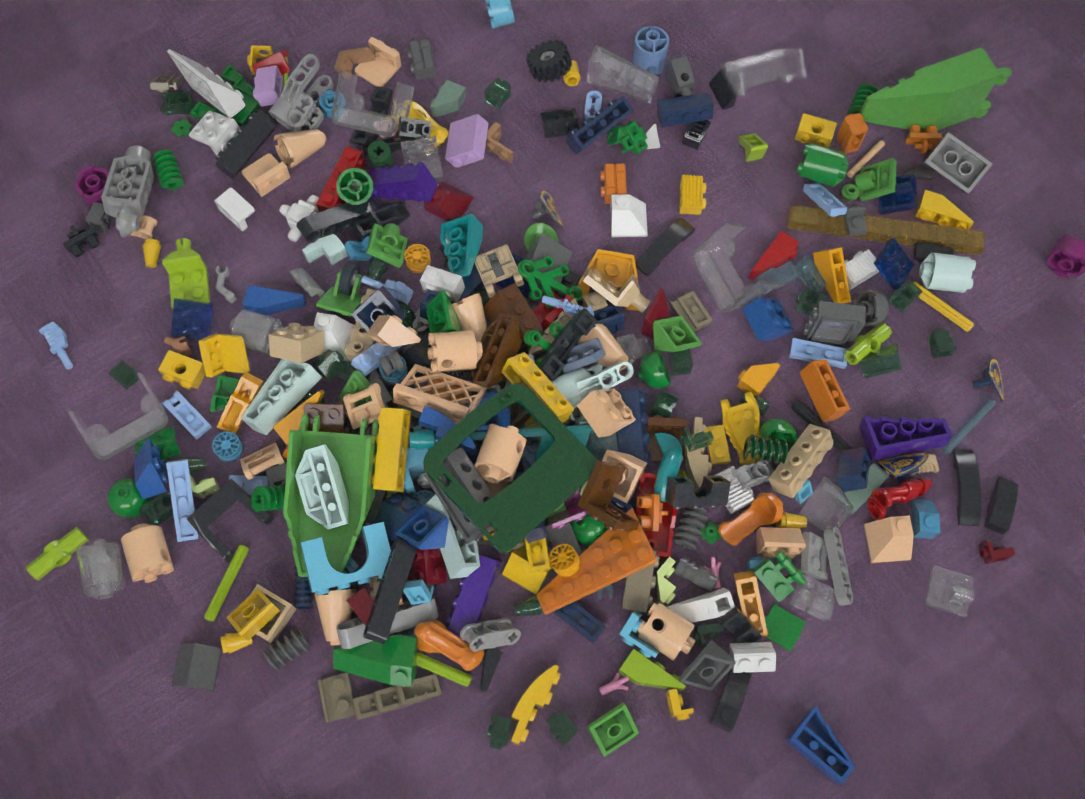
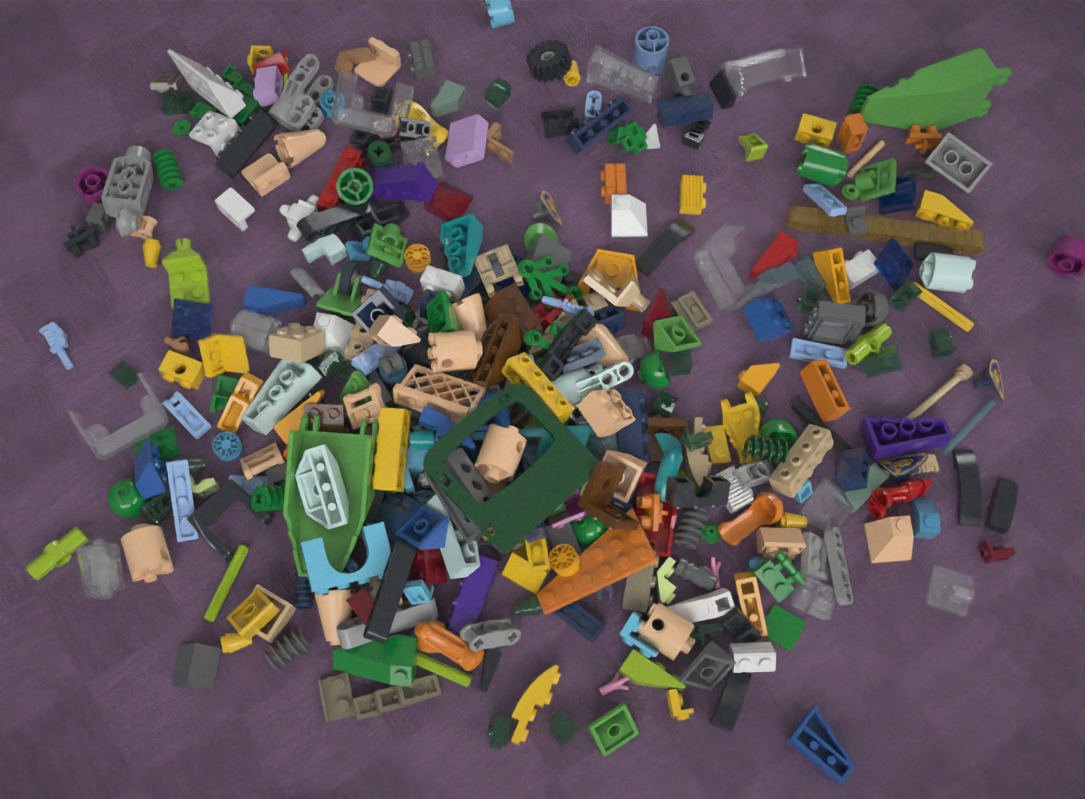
(229, 296): light grey arm -> none
(962, 373): none -> tan piece

